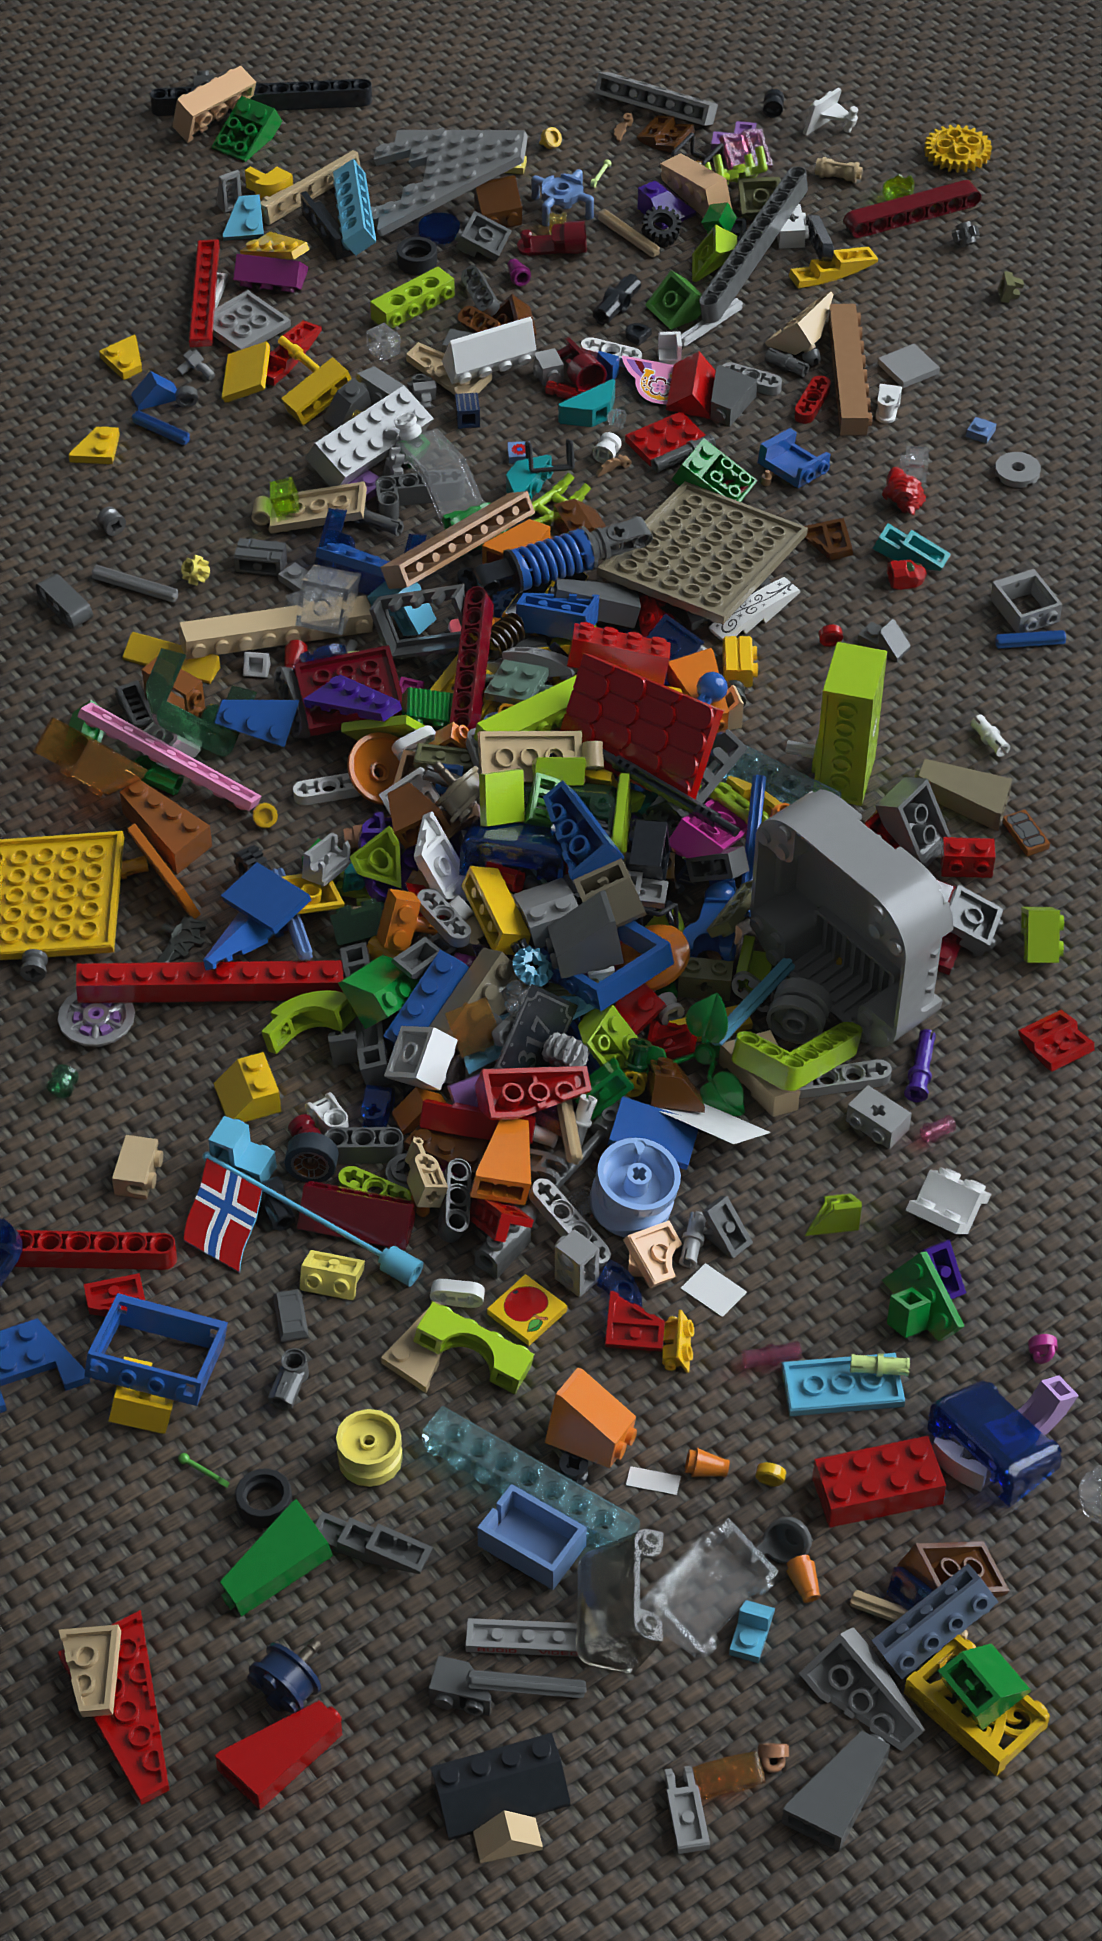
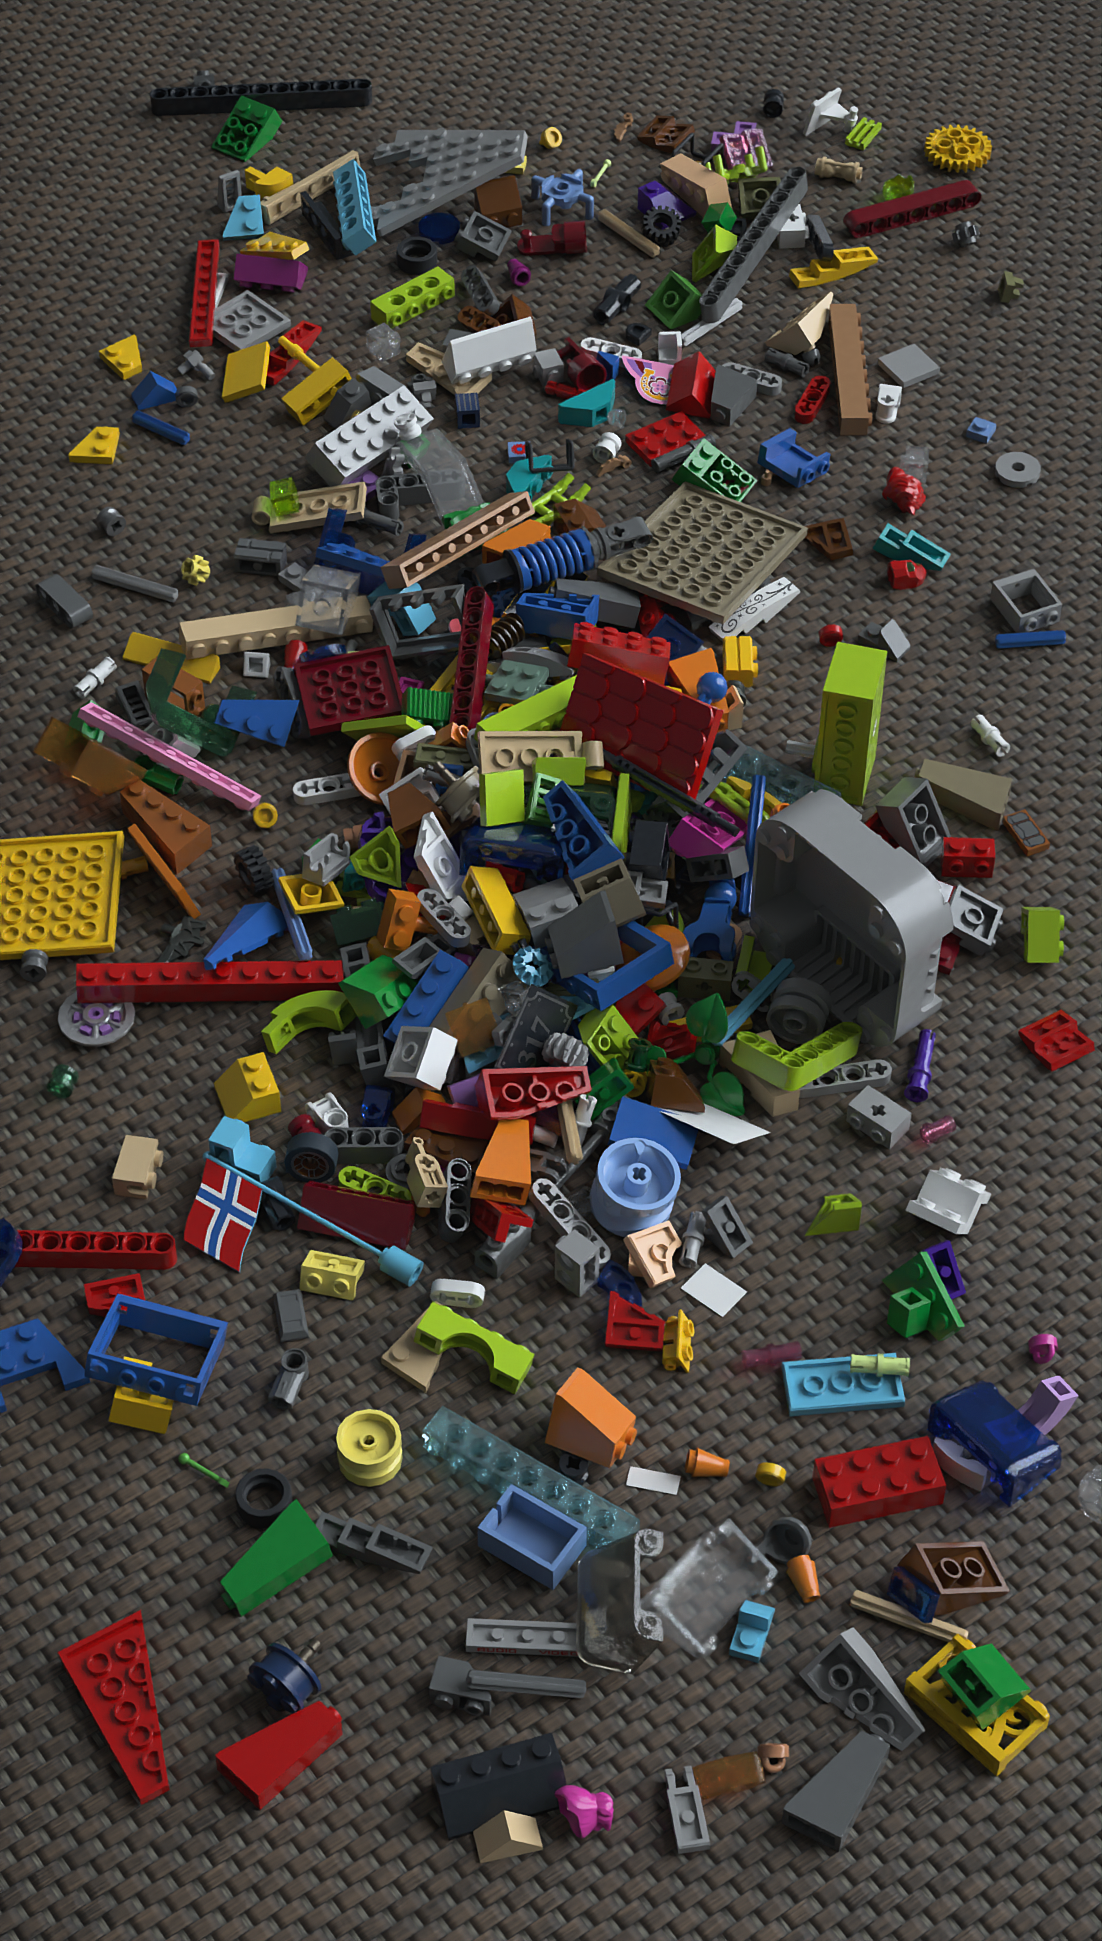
(93, 1666): tan wing -> none
(94, 677): none -> white pin
(211, 102): light nougat wedge -> none
(266, 898): blue tile -> none
(352, 698): dark purple wing -> none
(527, 1310): tile -> none
(556, 219): clear yellow wheel -> none
(585, 1809): none -> dark pink hair
(656, 98): light grey brick -> none
(733, 912): olive plate -> none
(860, 131): none -> lime tile
(935, 1621): sand blue brick -> none

